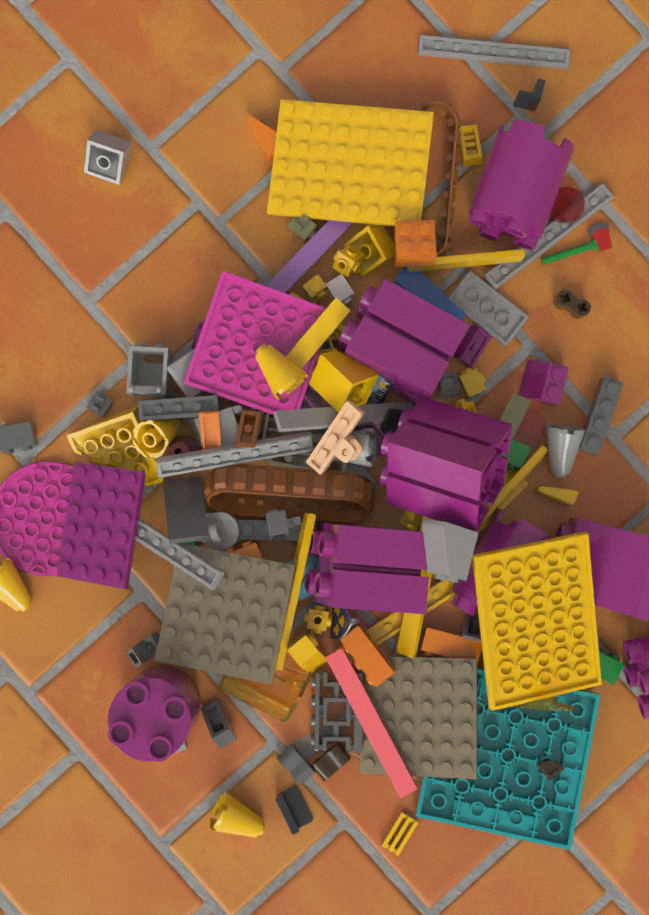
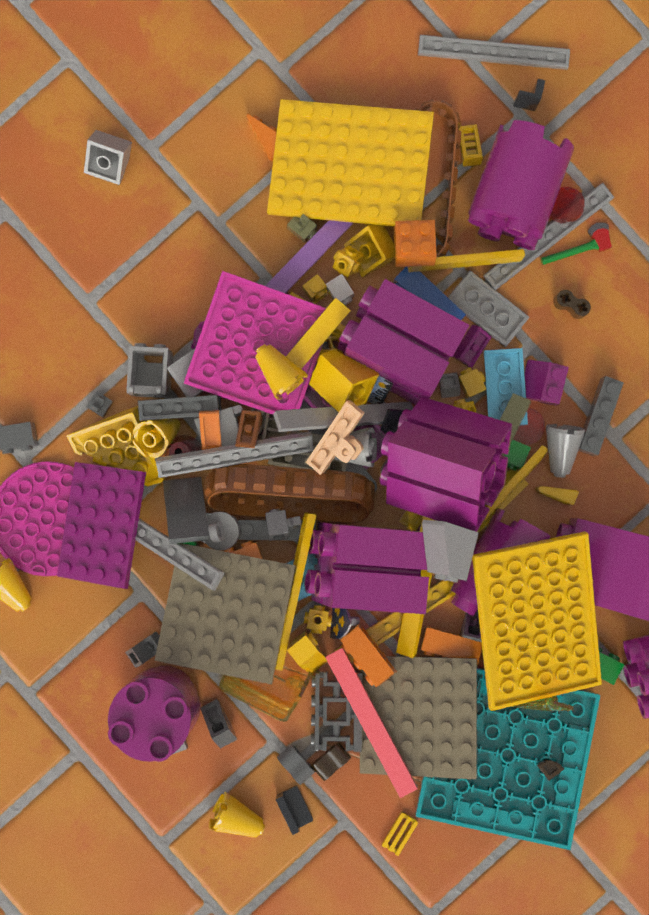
(503, 377): none -> medium azure plate

